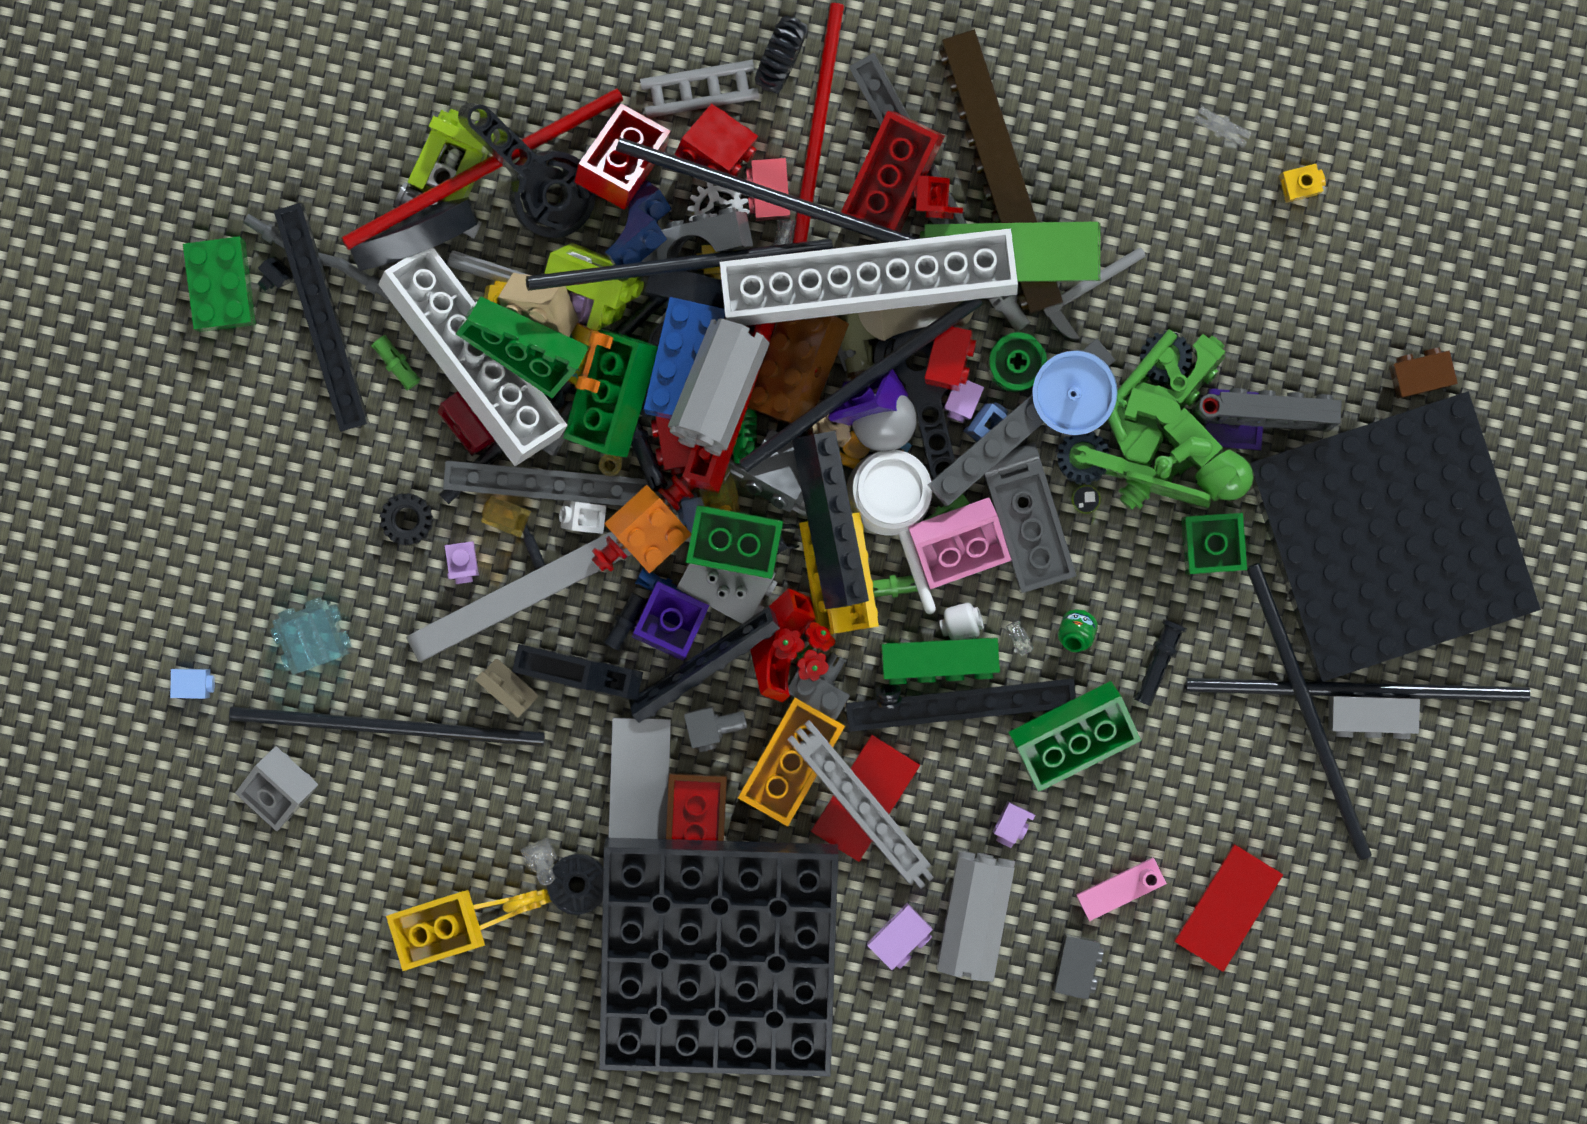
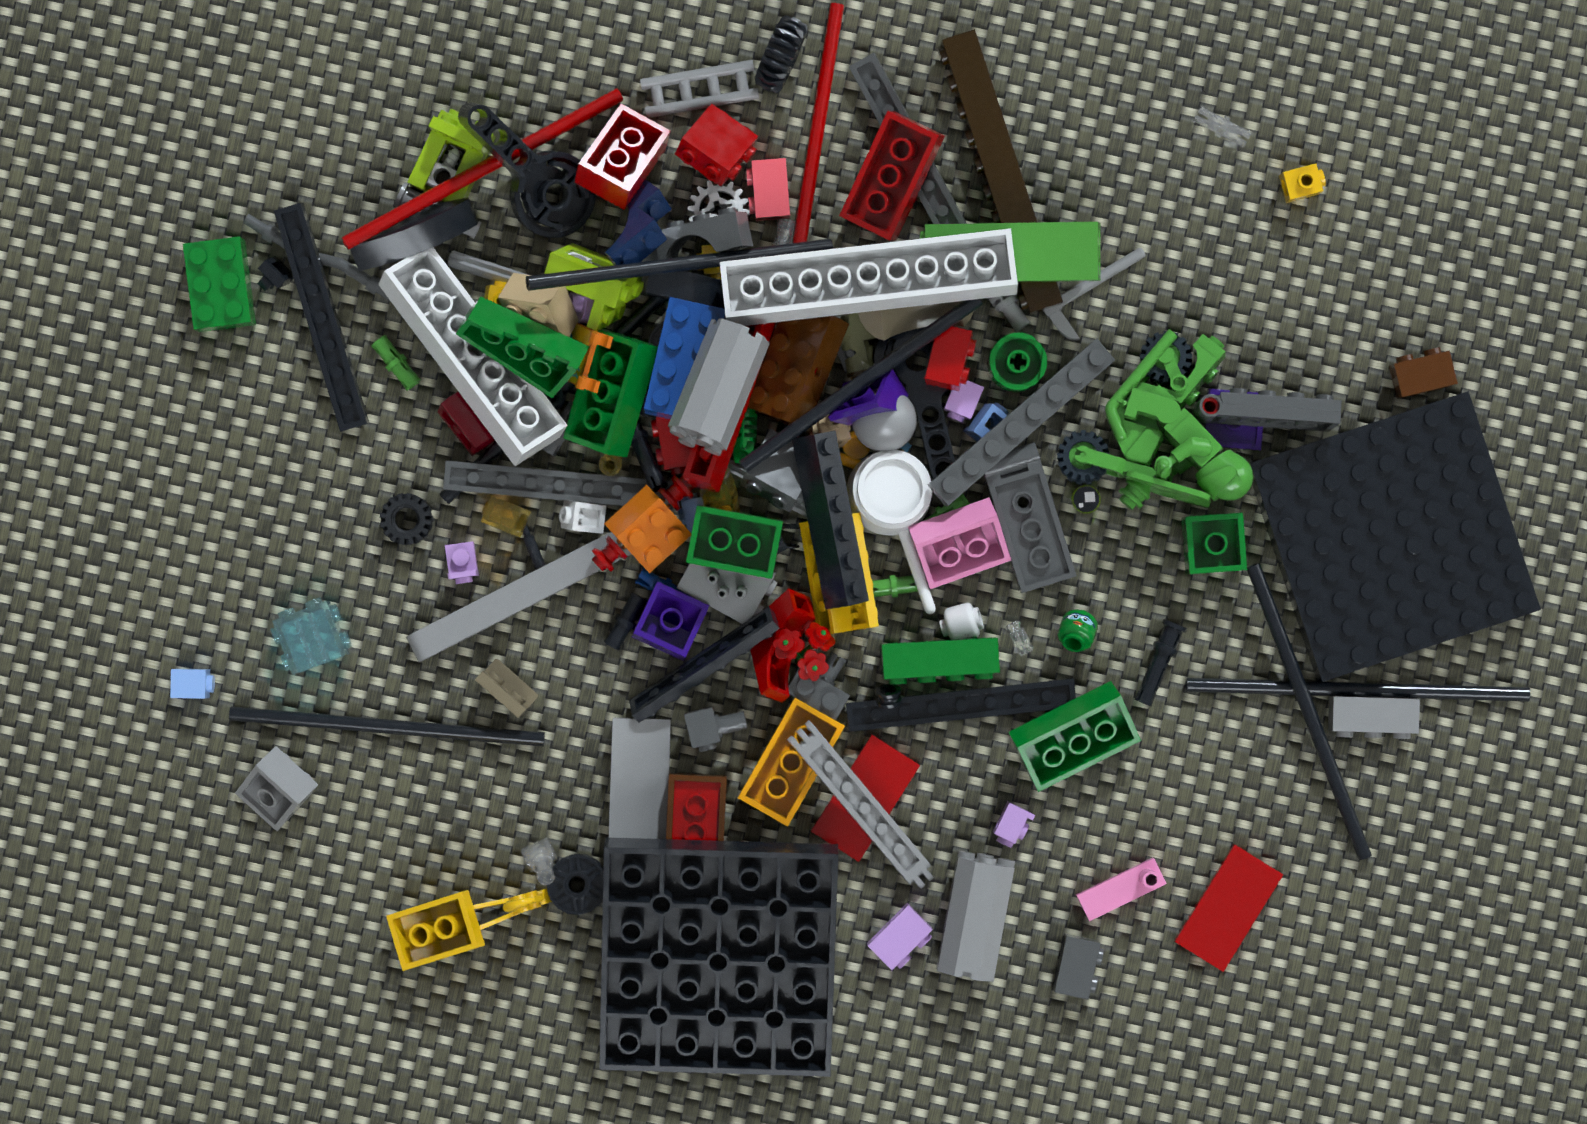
(577, 672): black slope -> none
(760, 192): black piece -> none
(933, 197): red bracket -> none
(1075, 392): light blue piece -> none

